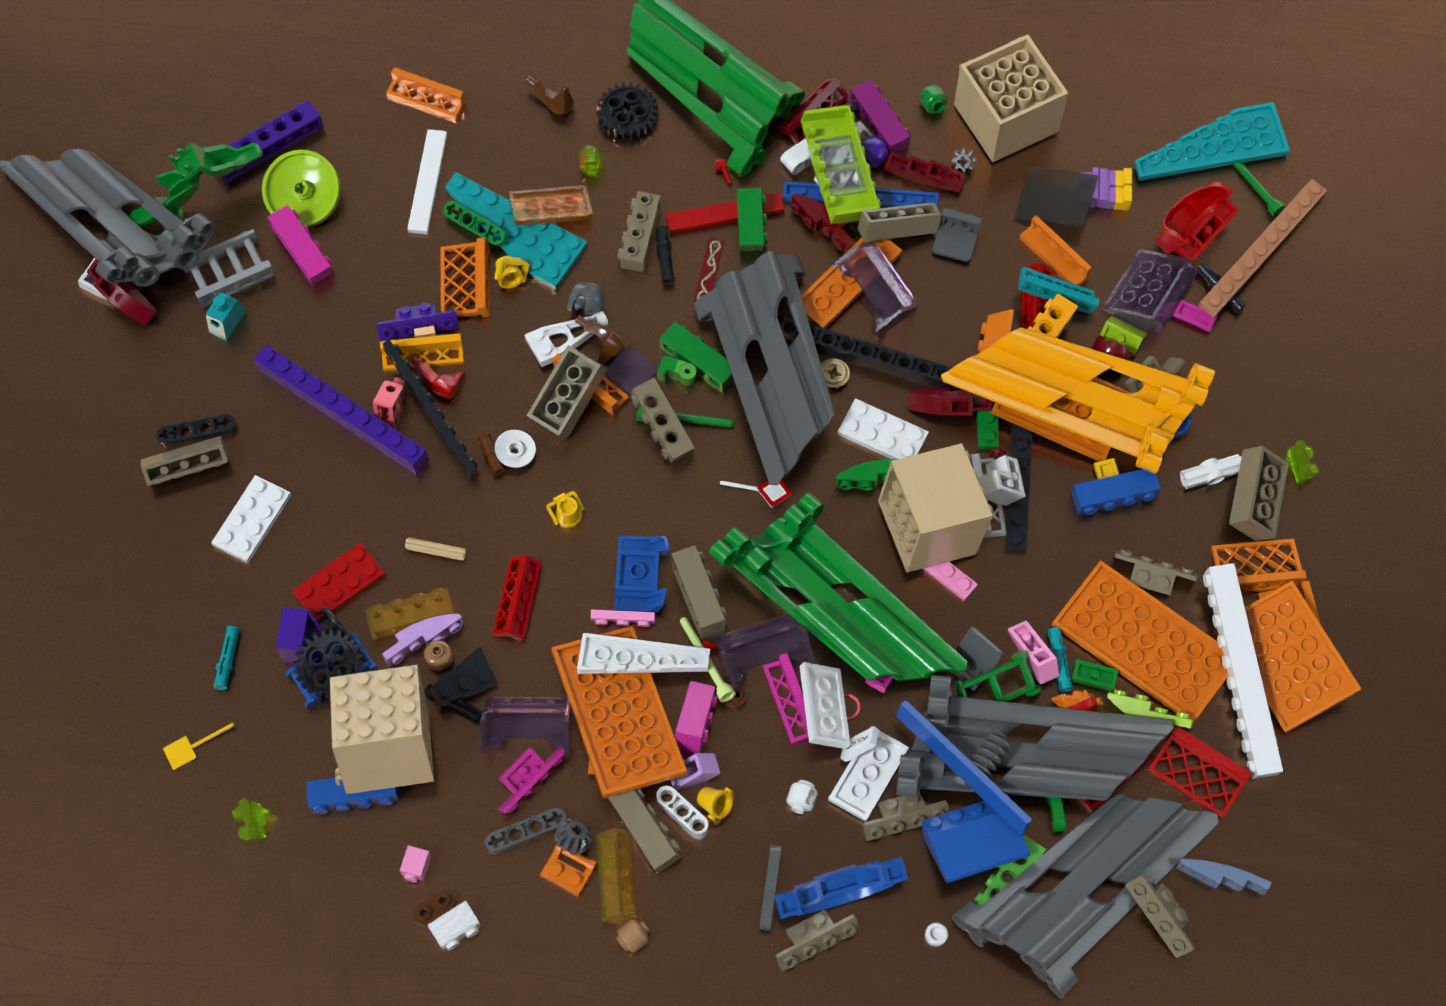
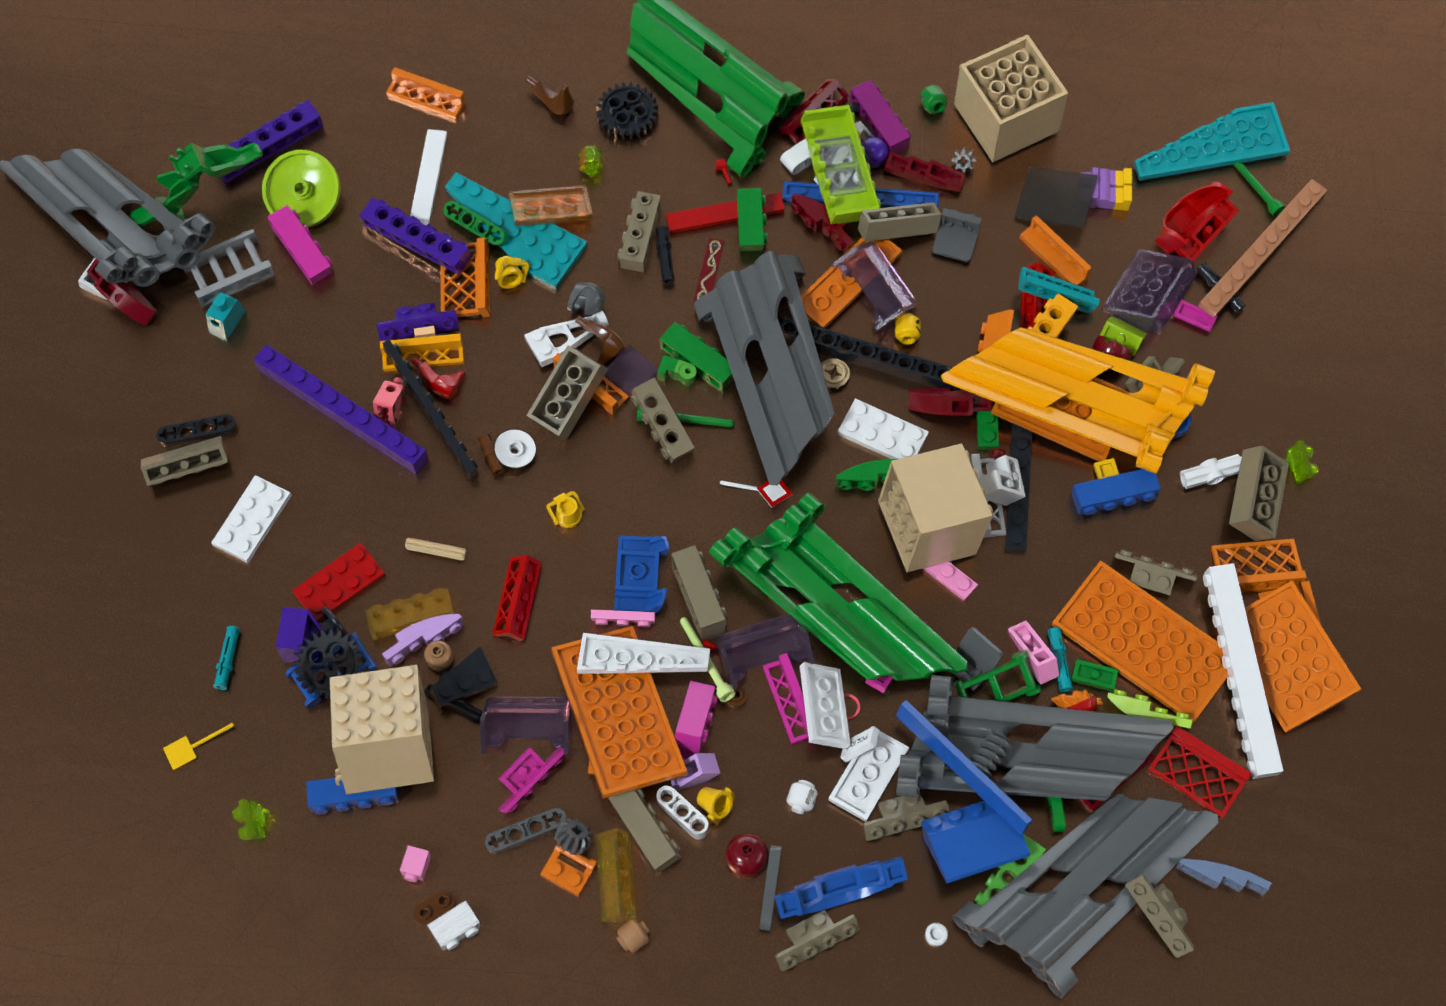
(373, 216): none -> dark purple brick
(747, 864): none -> dark red cylinder
(908, 328): none -> yellow head

